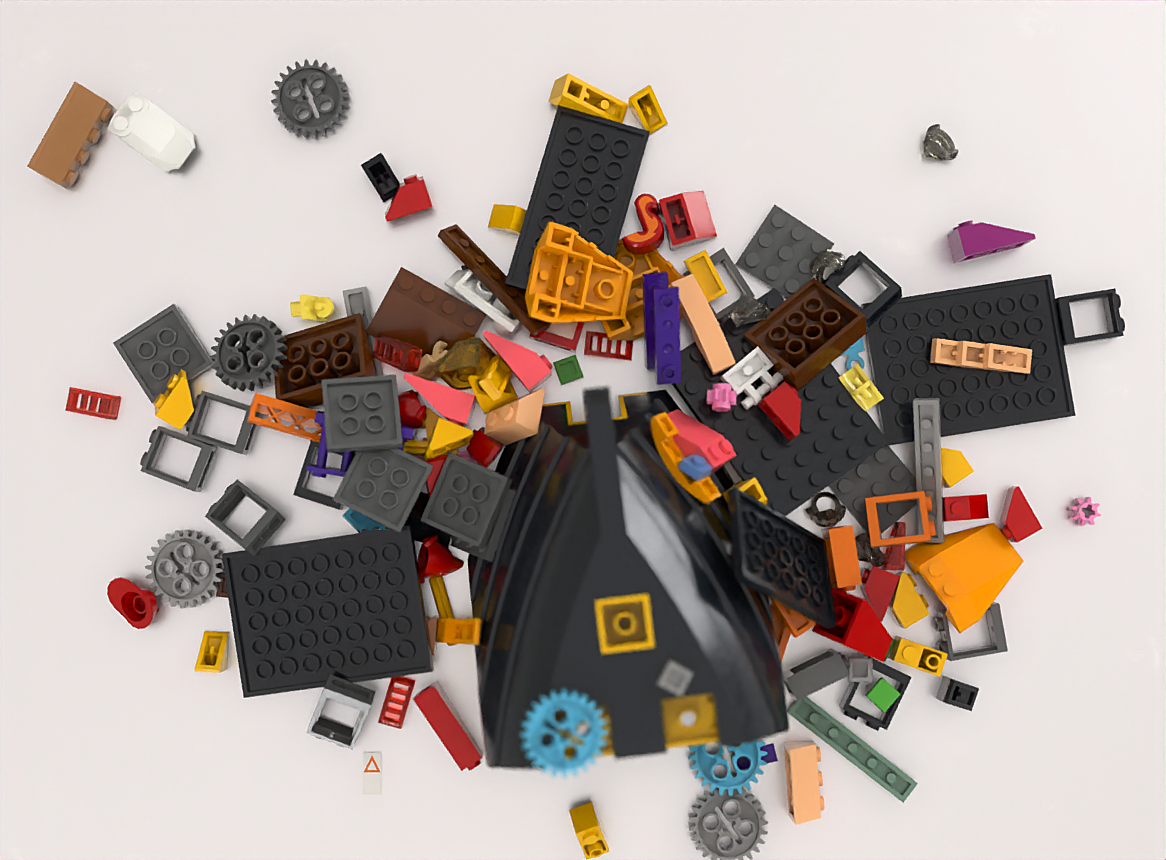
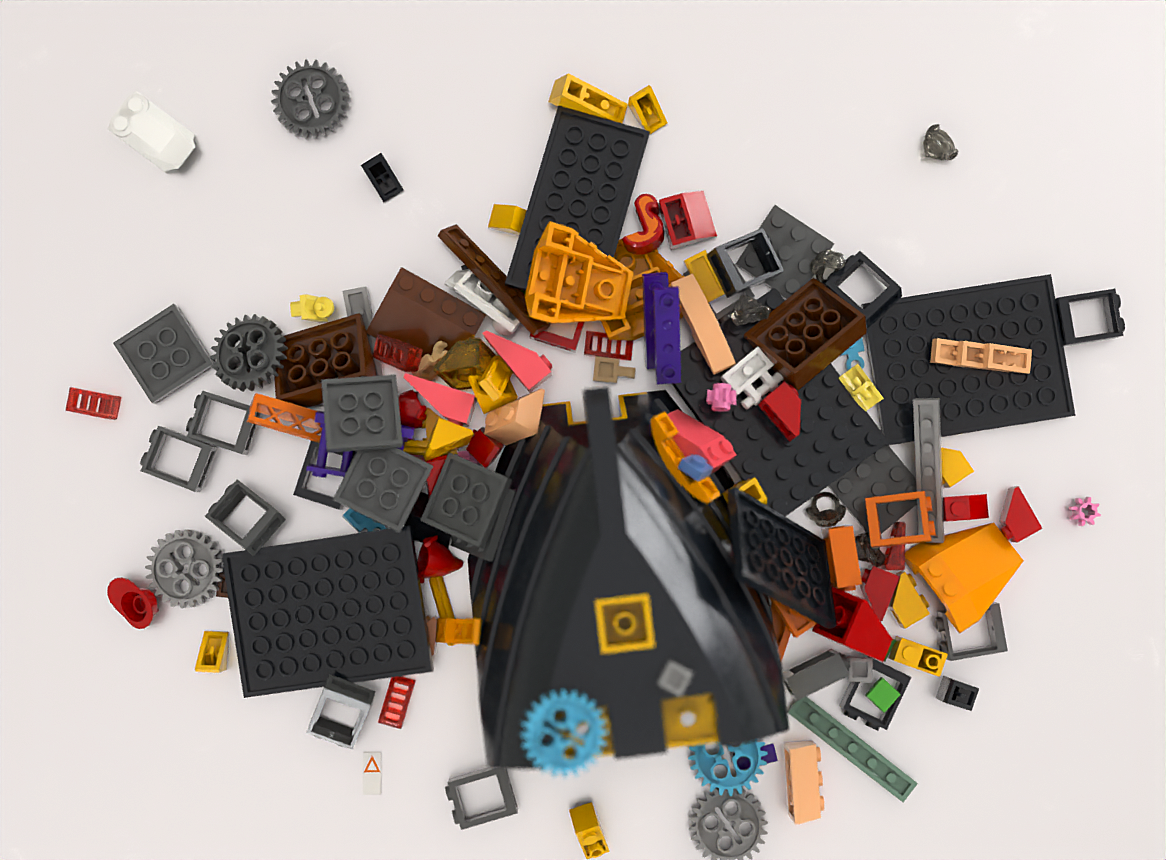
(71, 136): medium nougat slope -> none
(176, 403): yellow slope -> none
(409, 198): red slope -> none
(448, 726): red slope -> none
(506, 790): none -> dark grey window
(568, 369): bright green tile -> none
(609, 370): none -> tan plate
(726, 271): none -> black window
(983, 239): magenta slope -> none

